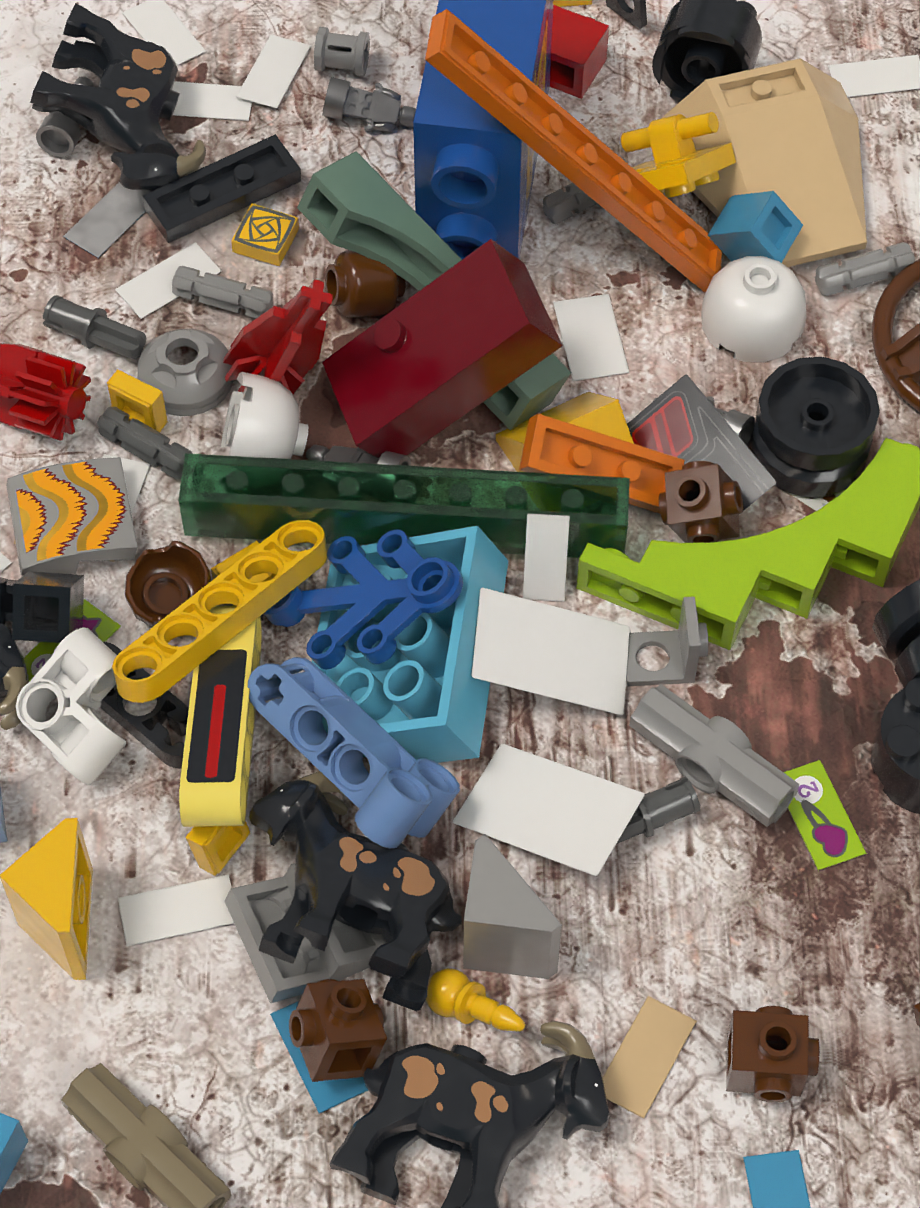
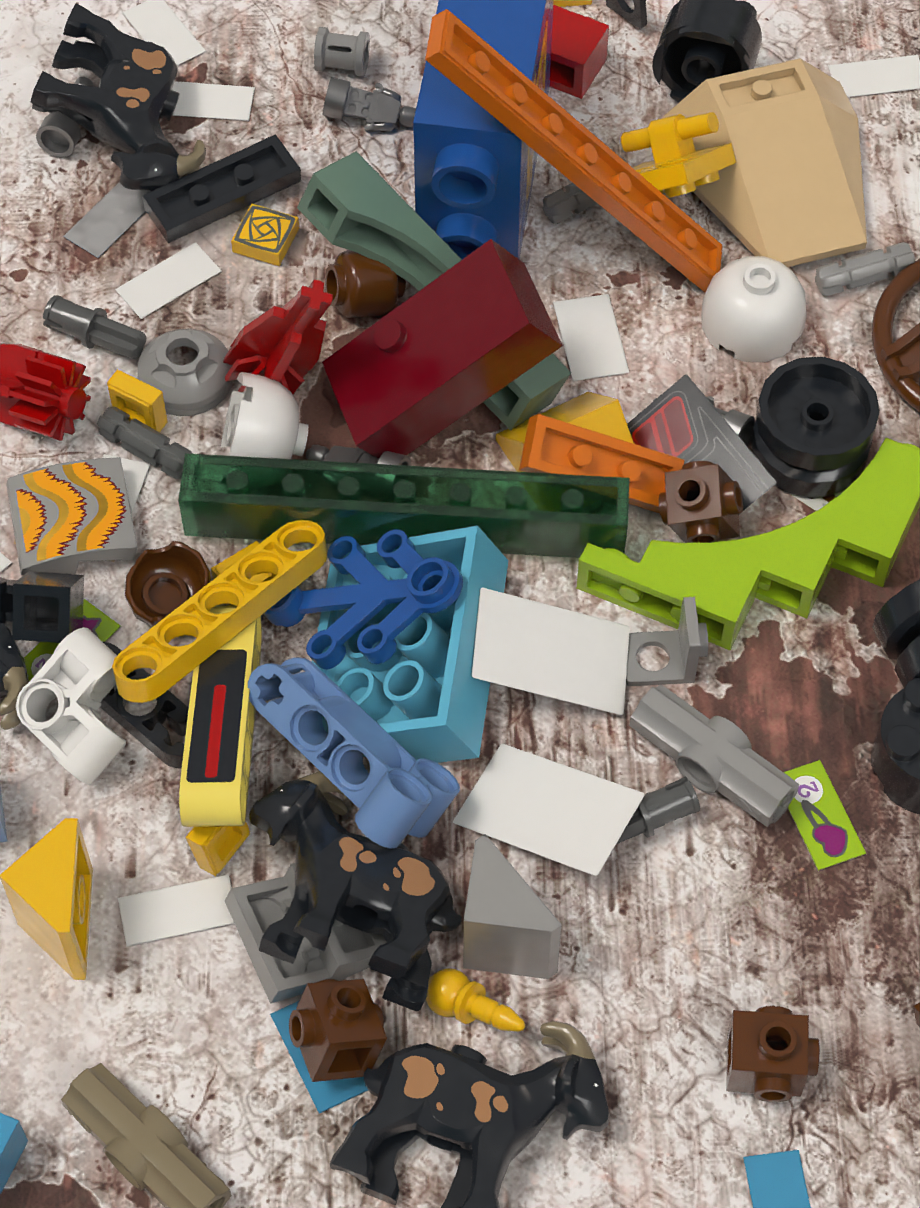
(221, 292): light grey axle -> none
(273, 71): white sticker -> none
(546, 557): white sticker -> none
(646, 1056): tan sticker -> none
(755, 227): dark azure panel -> none

